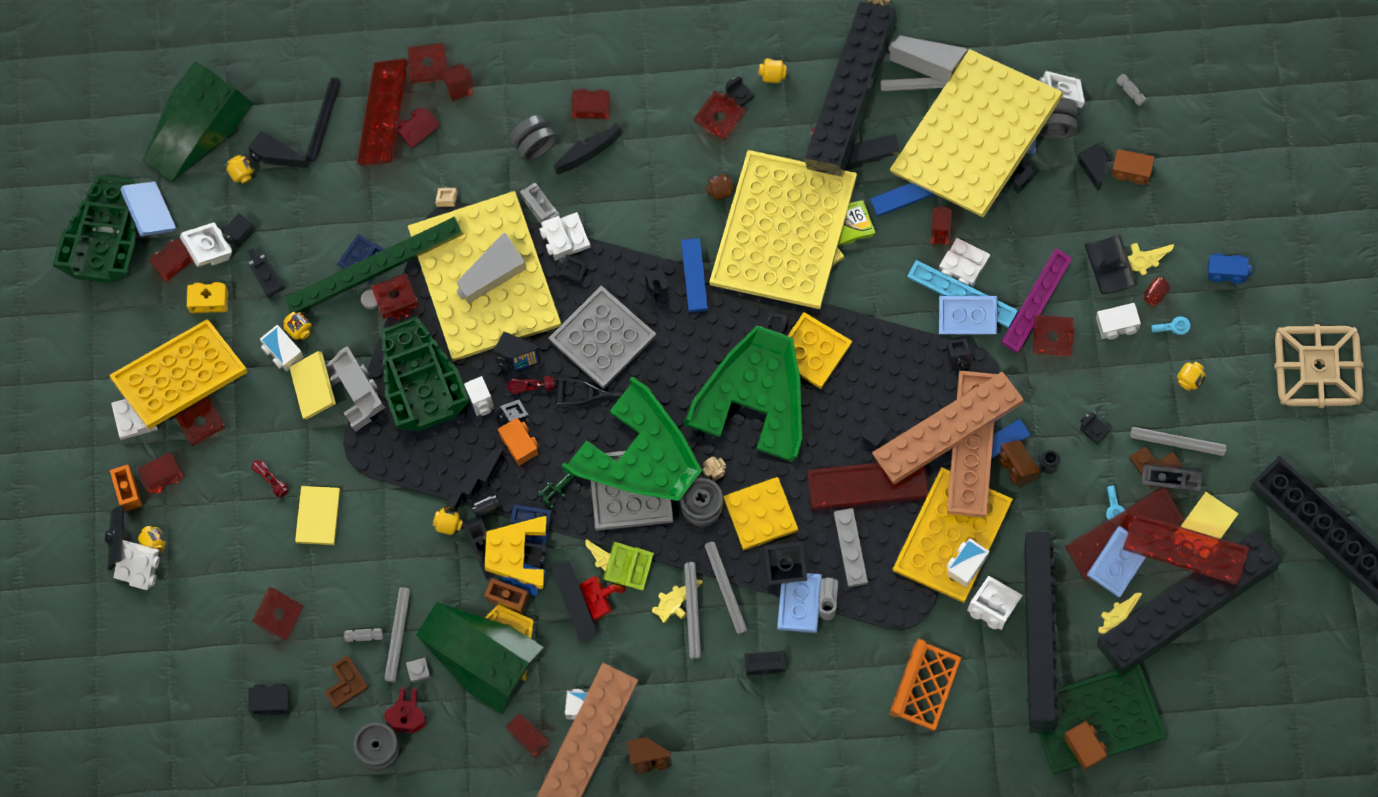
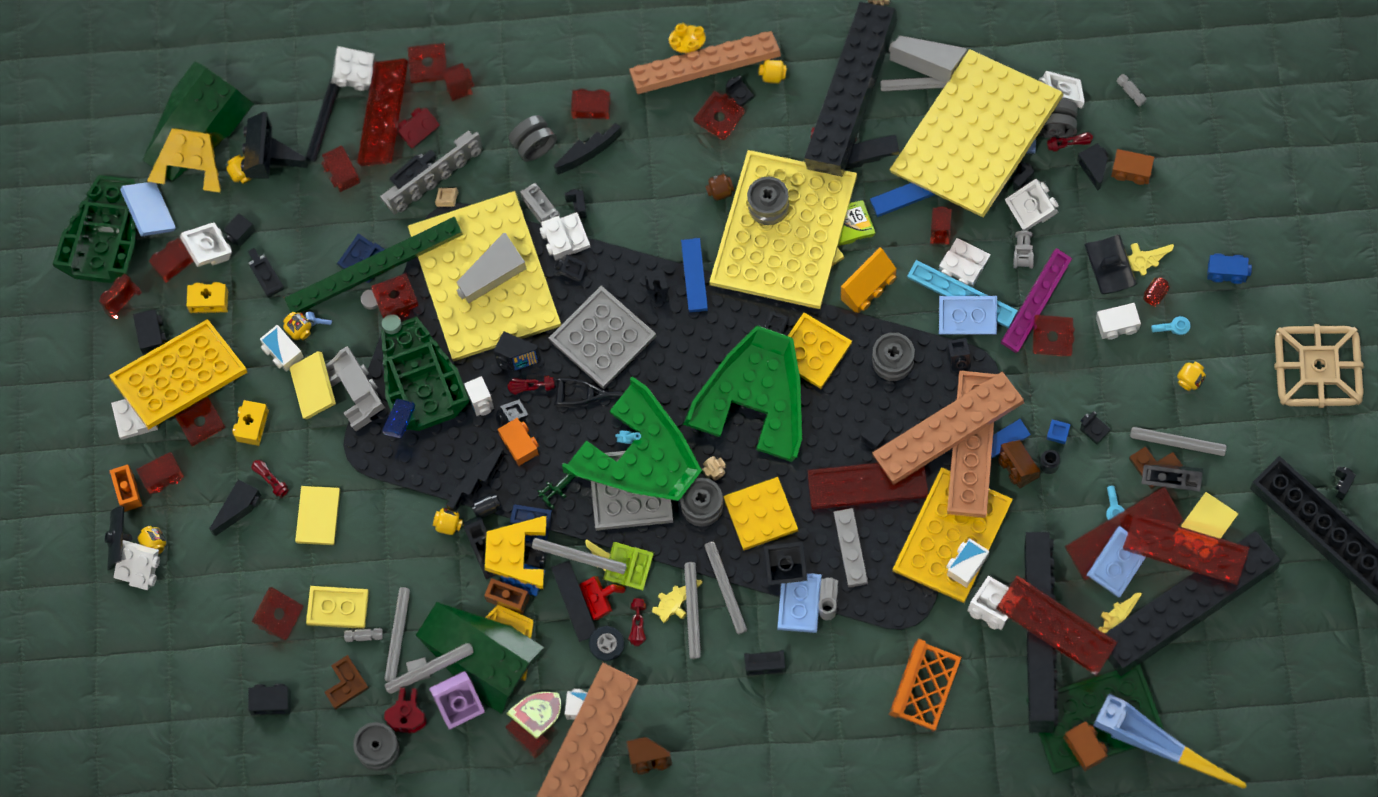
(126, 290): none -> clear red piece
(149, 330): none -> black brick
(187, 150): none -> yellow wing
(237, 505): none -> black slope
(250, 433): none -> yellow brick
(257, 146): none -> black slope
(311, 317): none -> medium blue hand
(337, 607): none -> light yellow tile
(340, 168): none -> clear red brick
(352, 68): none -> white plate
(391, 324): none -> sand green tile
(399, 418): none -> clear blue tile
(413, 168): none -> black hinge
(429, 668): none -> light grey axle
(457, 700): none -> lavender brick
(467, 147): none -> light grey bracket
(537, 712): none -> shield
(578, 199): none -> black bracket
(579, 556): none -> light grey axle
(612, 640): none -> black wheel
(627, 437): none -> medium azure plate
(637, 633): none -> dark red piece
(687, 38): none -> yellow dish
(704, 62): none -> nougat plate
(768, 200): none -> dark grey wheel
(868, 281): none -> light orange slope
(892, 367): none -> dark grey wheel
(1023, 252): none -> light grey connector
(1032, 204): none -> white plate
(1056, 625): none -> clear red plate
(1058, 431): none -> blue plate
(1084, 139): none -> dark red piece
(1134, 728): none -> medium blue plate
(1345, 484): none -> black bracket

